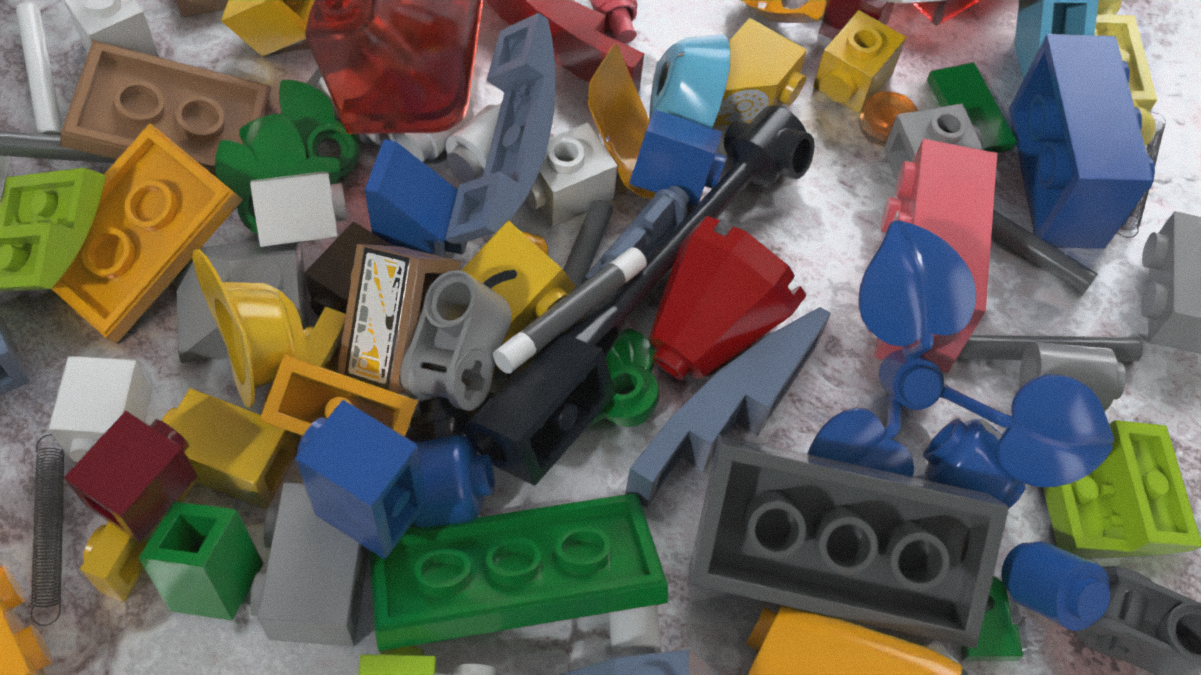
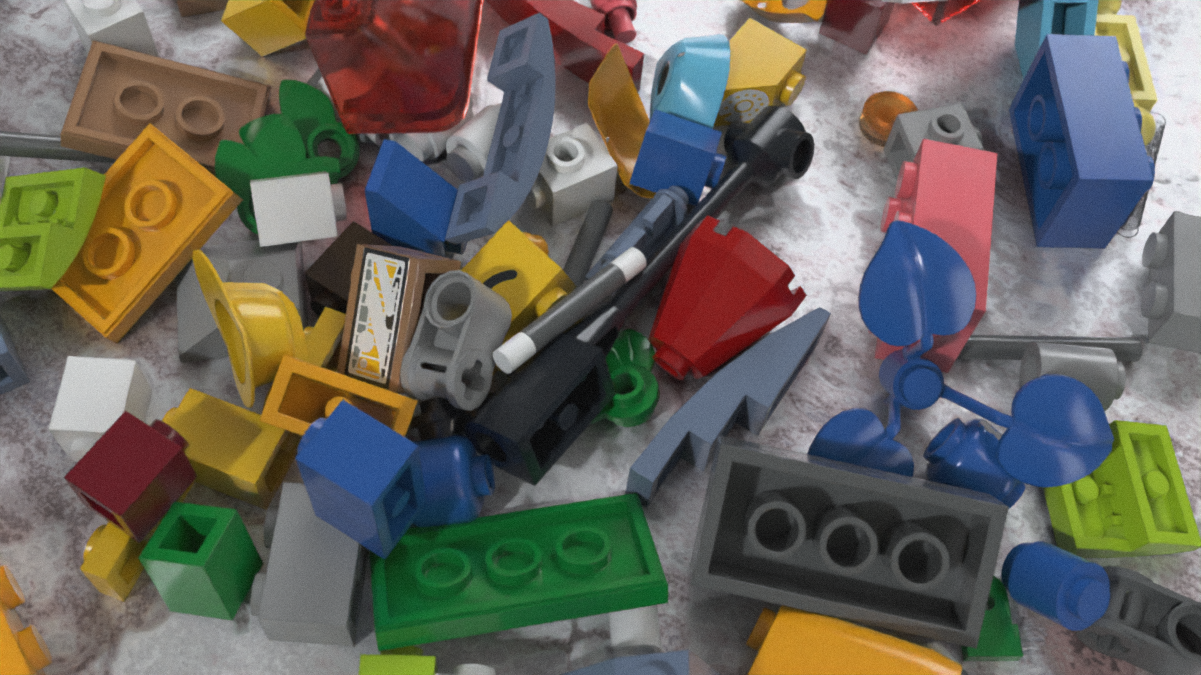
(38, 69): white bar -> none
(47, 501): dark grey piece -> none
(854, 72): yellow brick -> none
(966, 86): green piece -> none
(1042, 253): dark grey bar -> none

